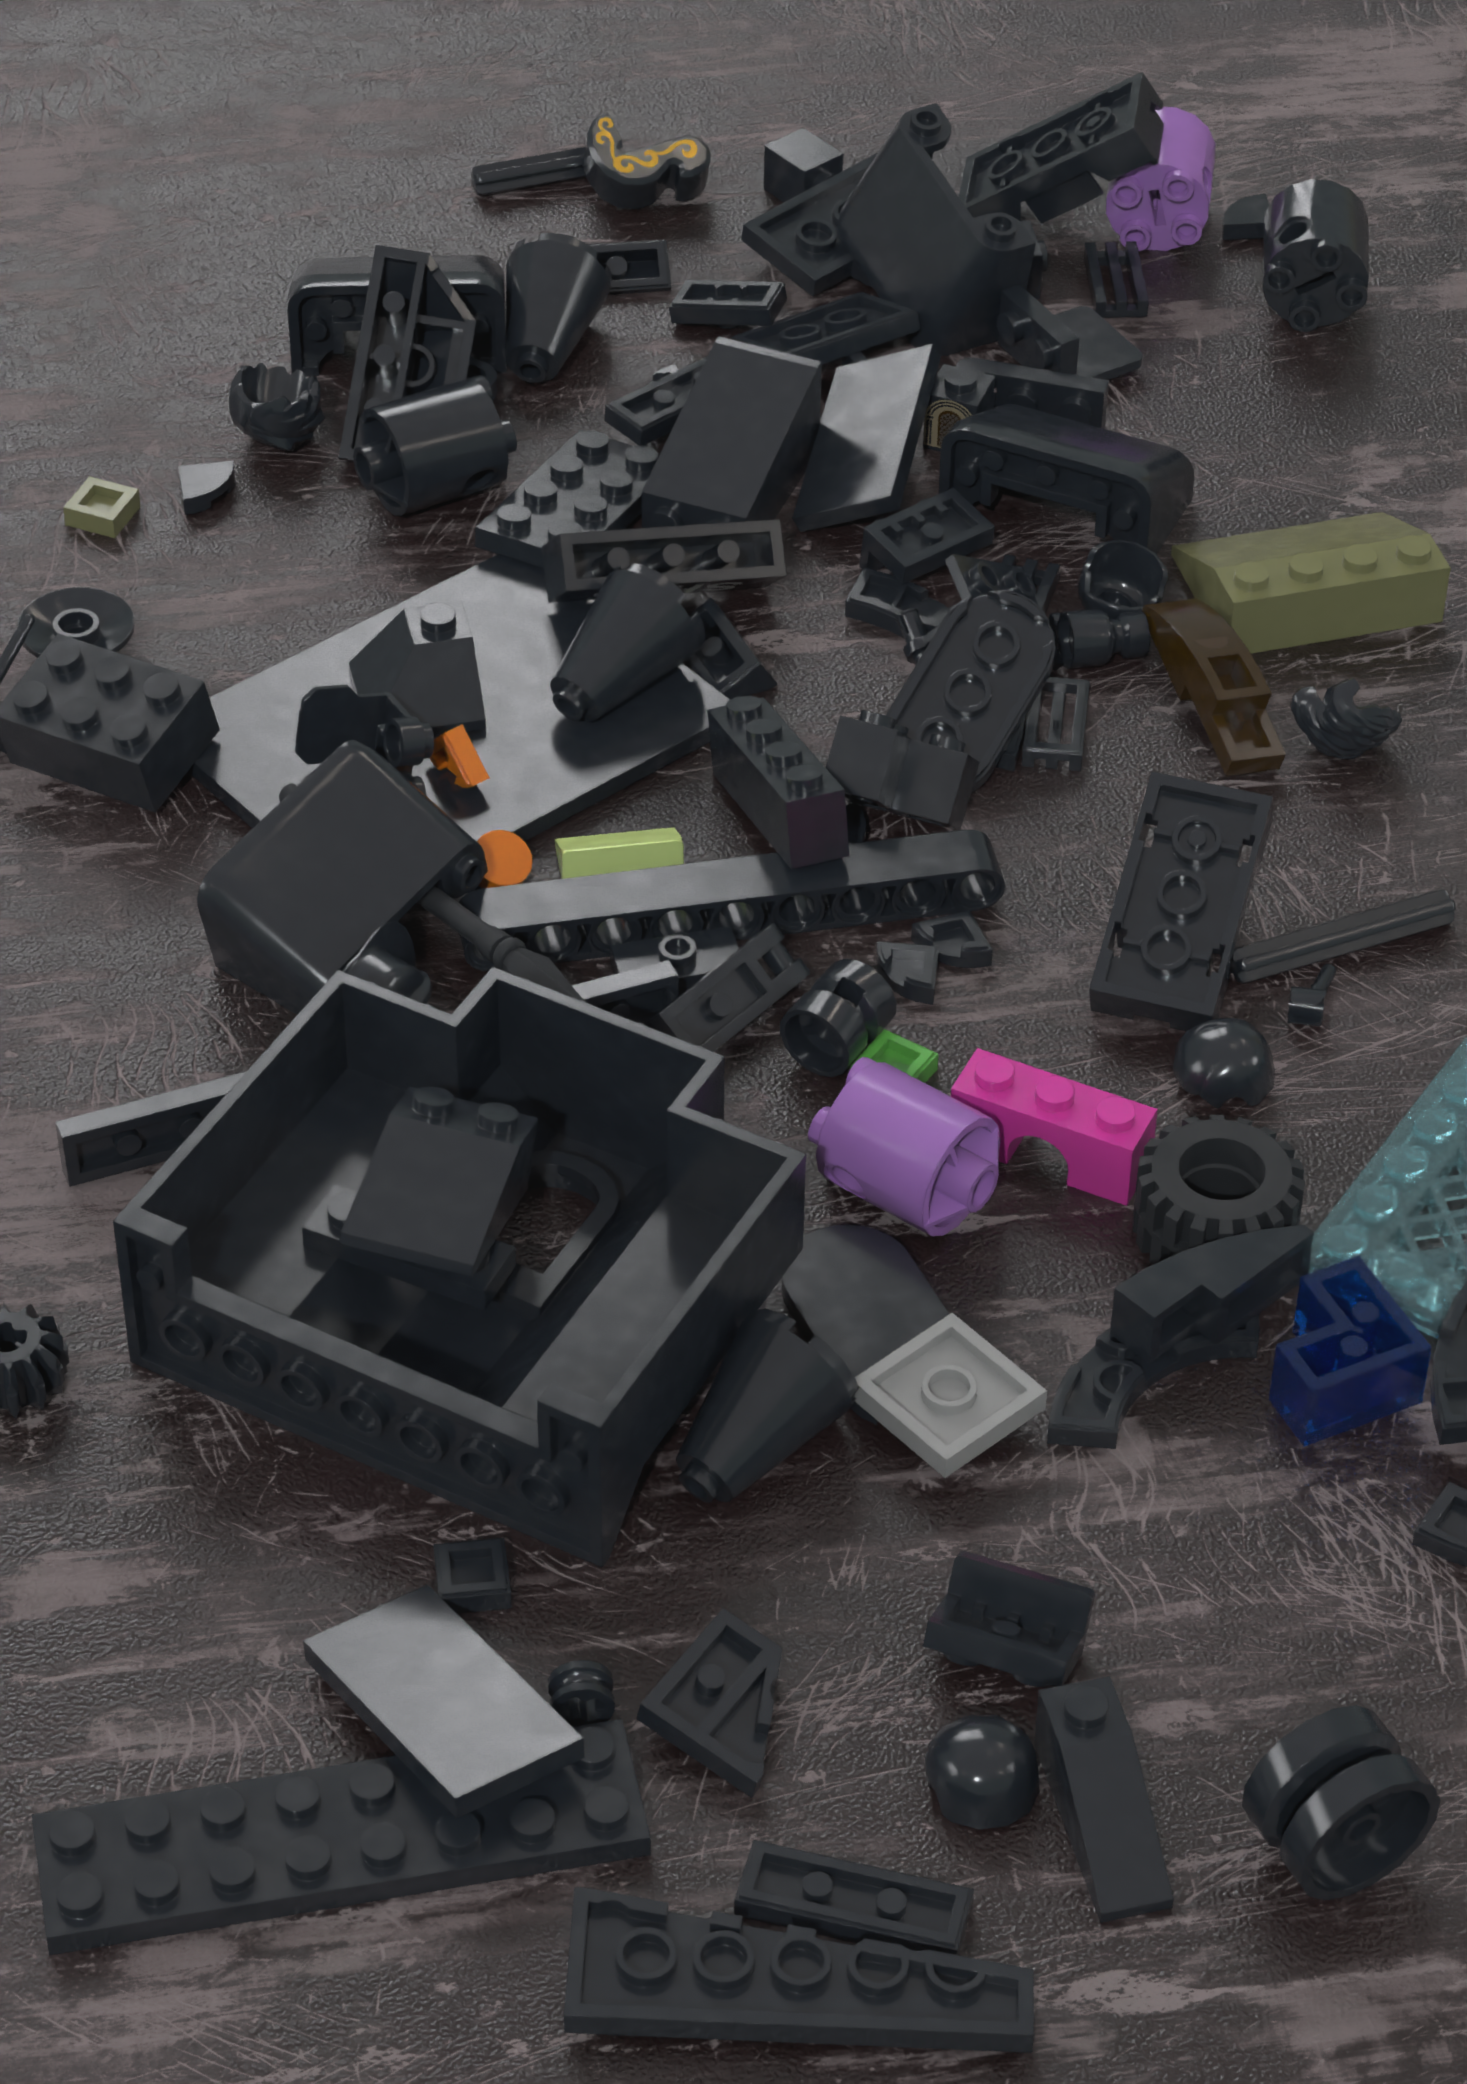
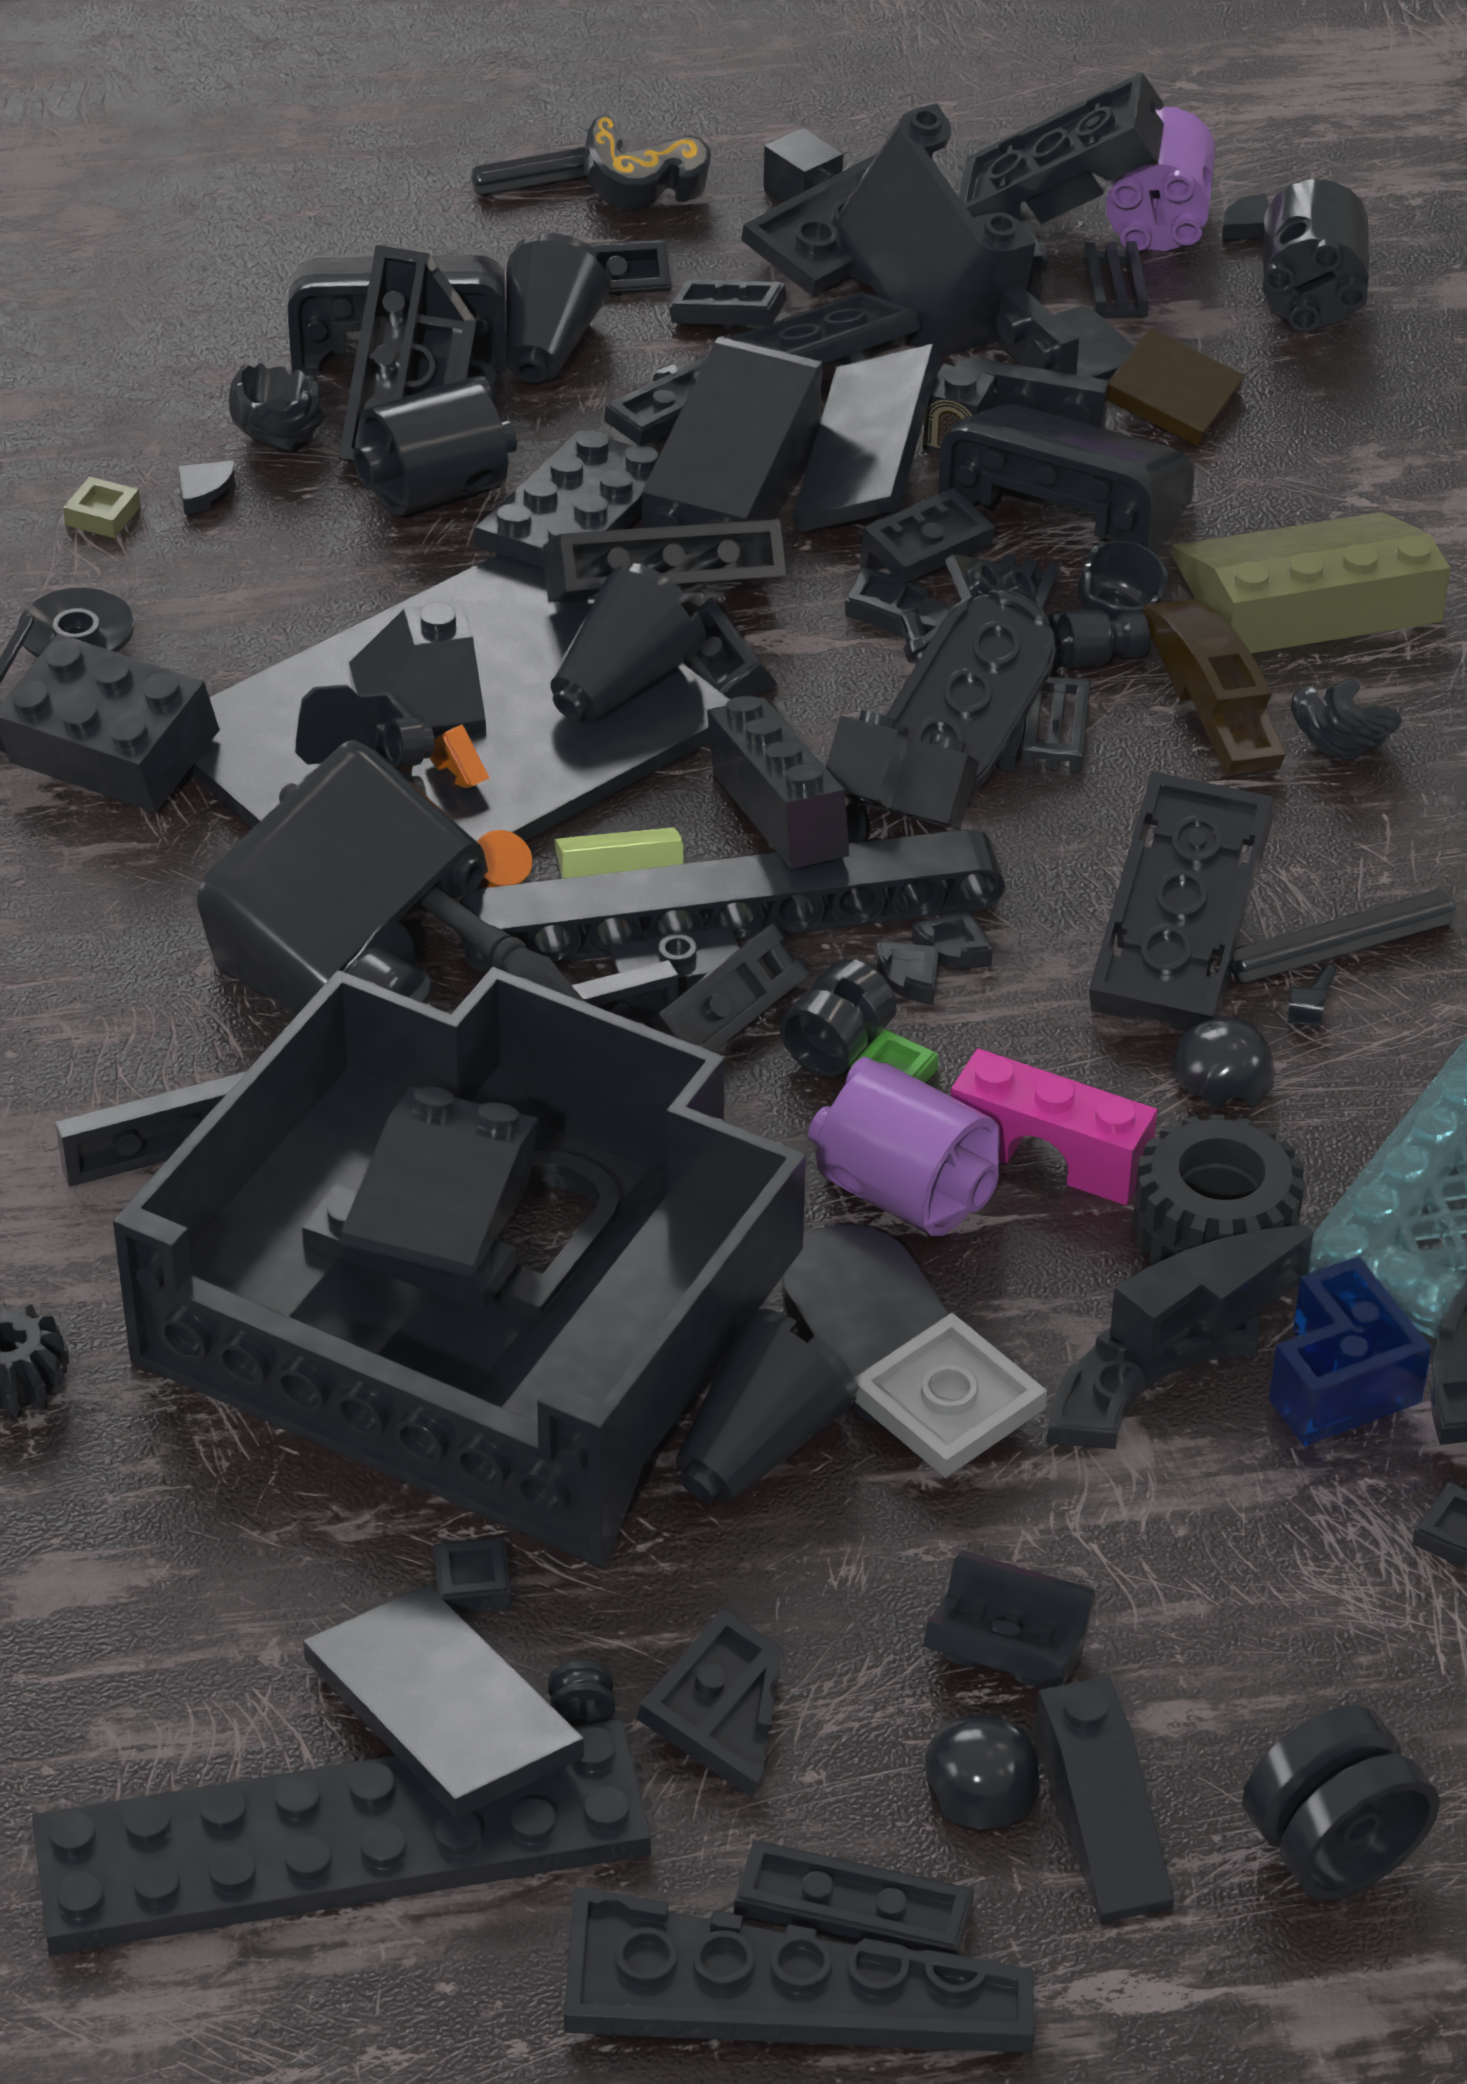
(1173, 386): none -> dark brown tile

